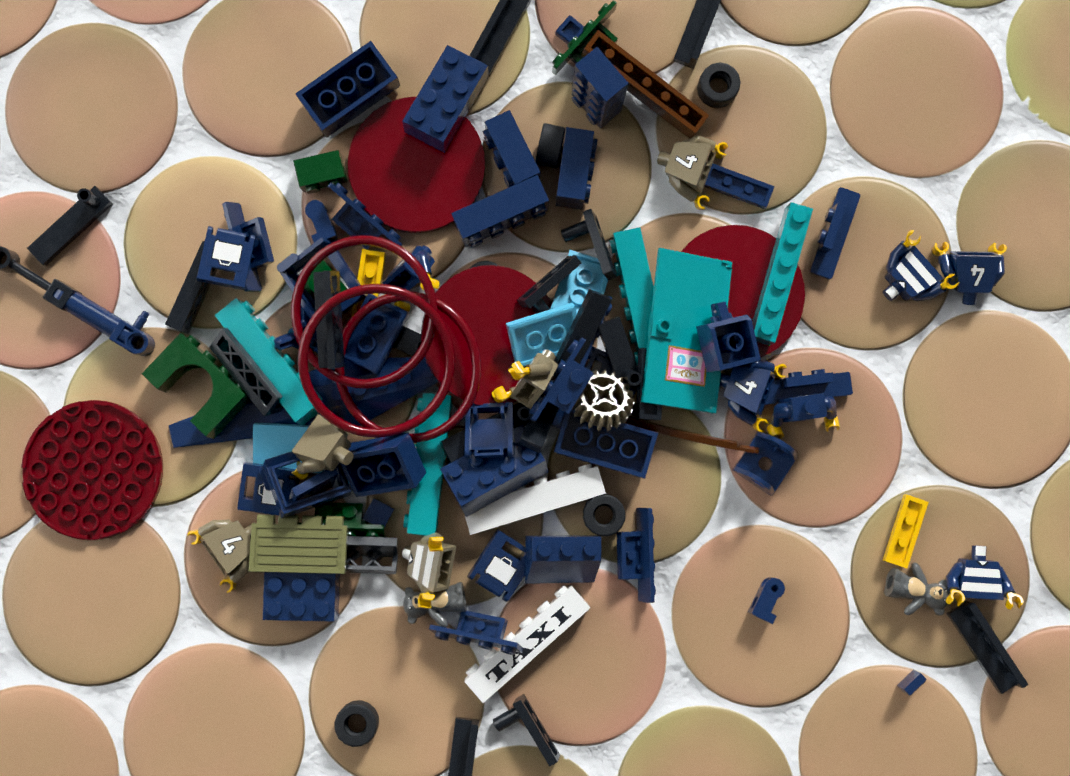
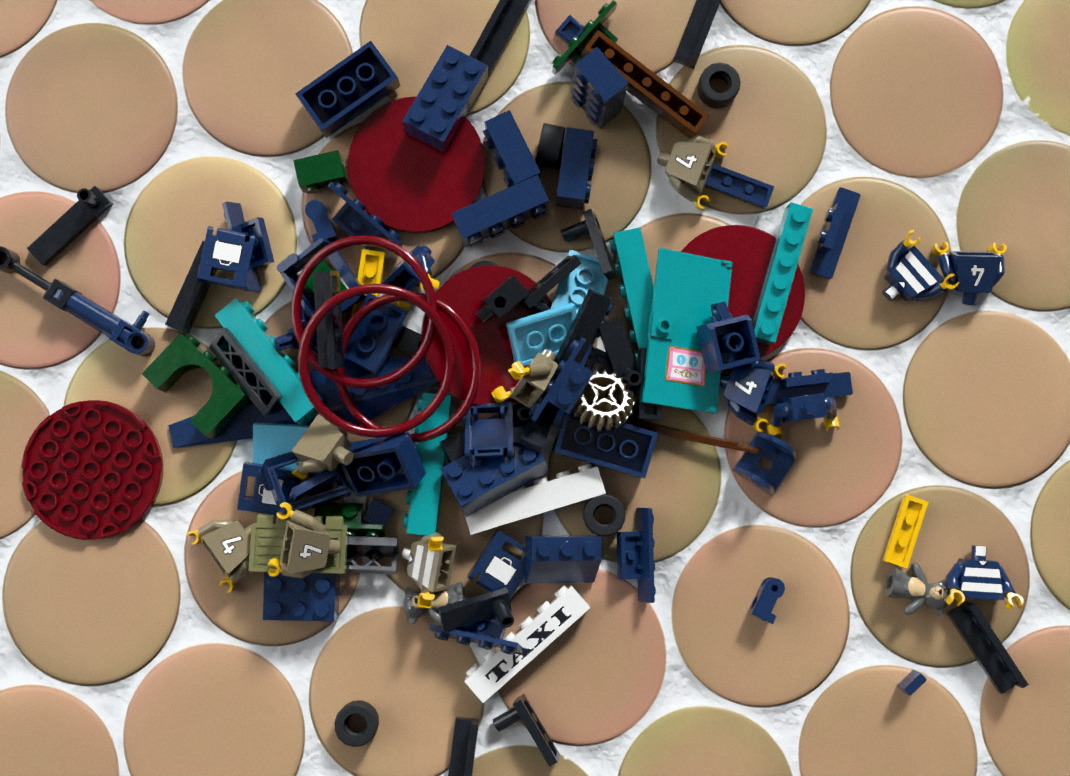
(304, 545): none -> dark tan torso
(477, 609): none -> black piece
(511, 293): none -> black torso

